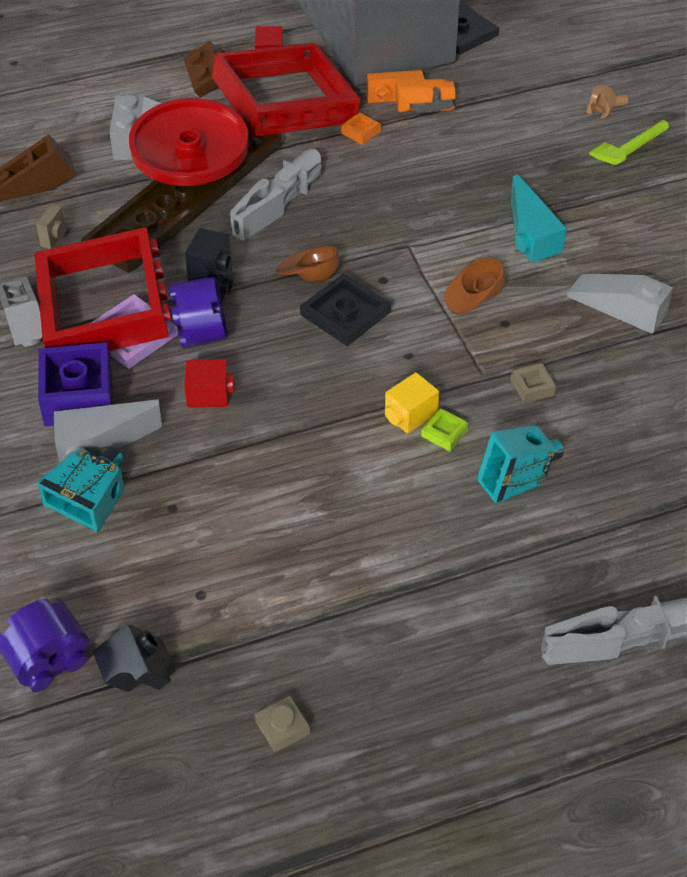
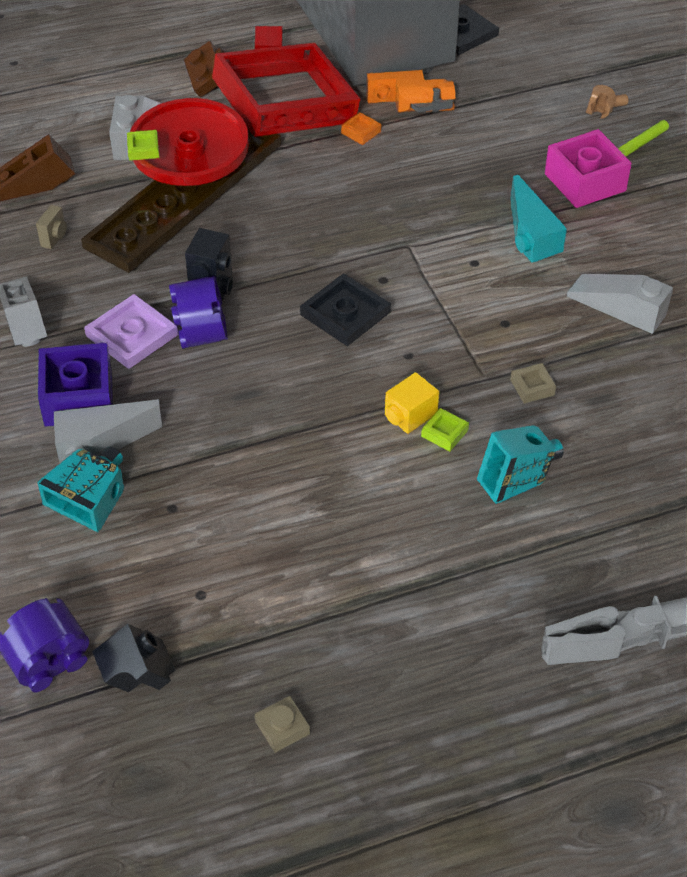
(95, 253): red window -> none
(142, 145): none -> lime tile
(207, 383): red brick -> none
(268, 198): light grey arm -> none
(311, 265): dark orange cap -> none
(475, 284): dark orange cap -> none
(587, 168): none -> dark pink brick

